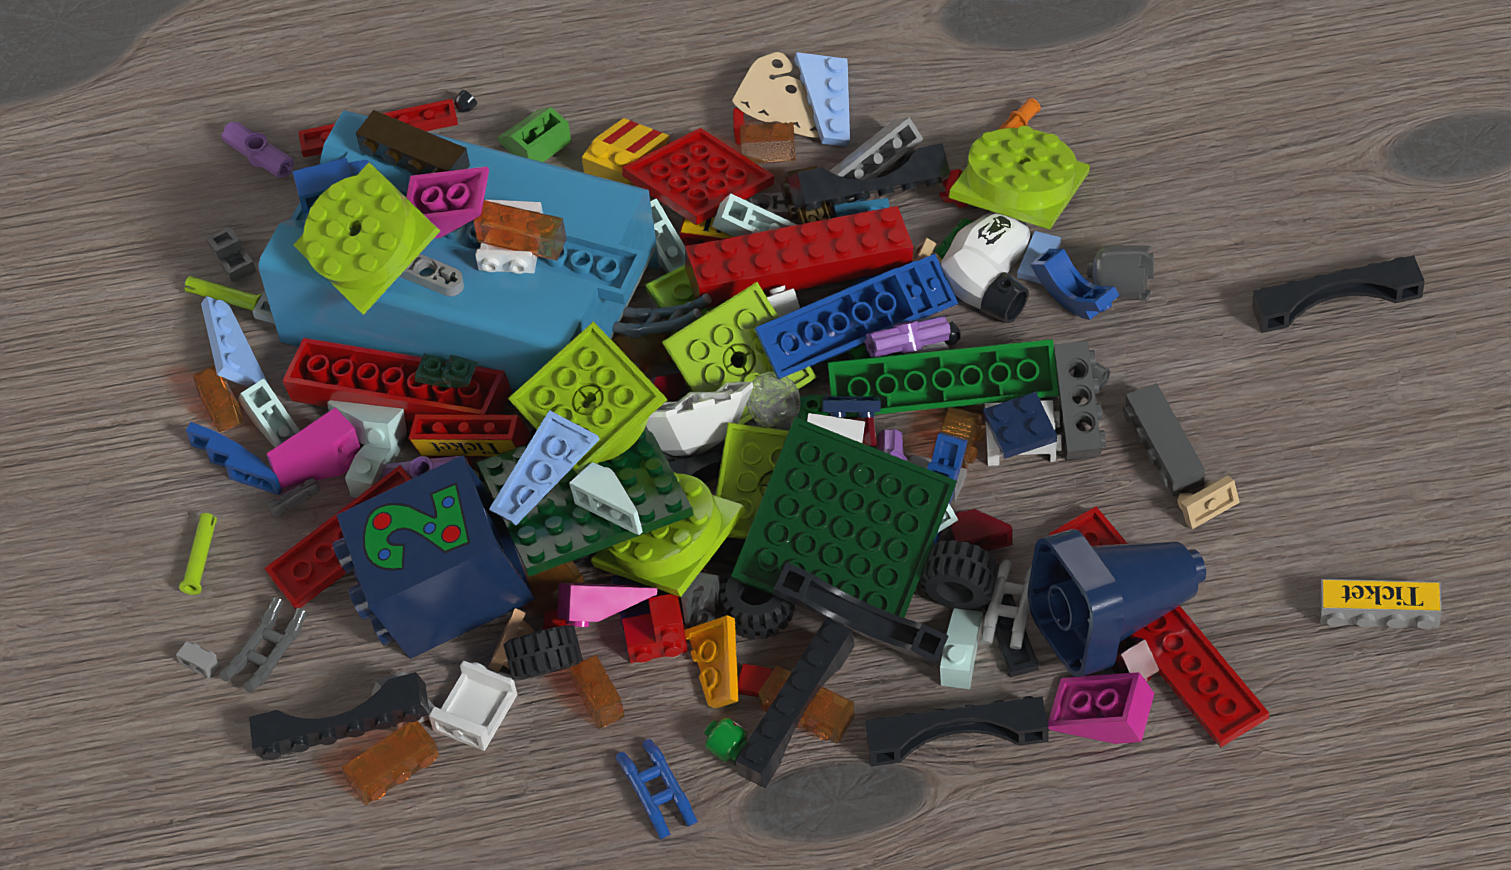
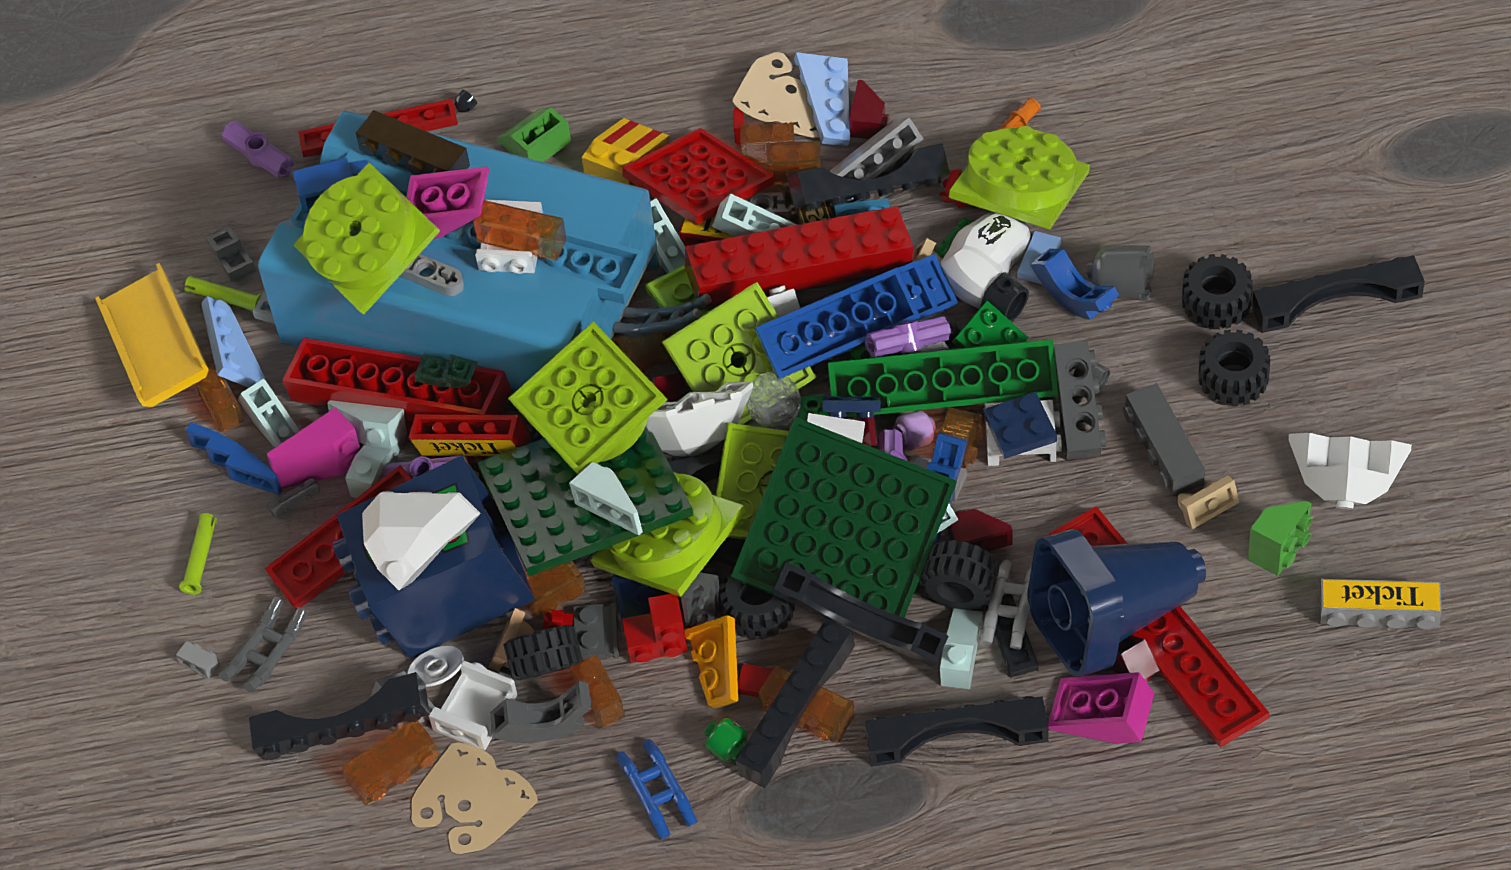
(153, 338): none -> yellow ladder
(410, 530): none -> white brick
(437, 664): none -> white dish
(483, 786): none -> tan piece
(541, 721): none -> dark grey arch
(543, 464): light blue wing -> none
(594, 602): slope -> none
(597, 630): none -> dark grey plate
(791, 156): none -> clear orange brick
(867, 113): none -> dark red slope
(916, 429): none -> lavender head
(988, 328): none -> green plate
(1217, 274): none -> black tyre
(1234, 385): none -> black tyre
(1279, 535): none -> bright green slope
(1347, 468): none -> white brick

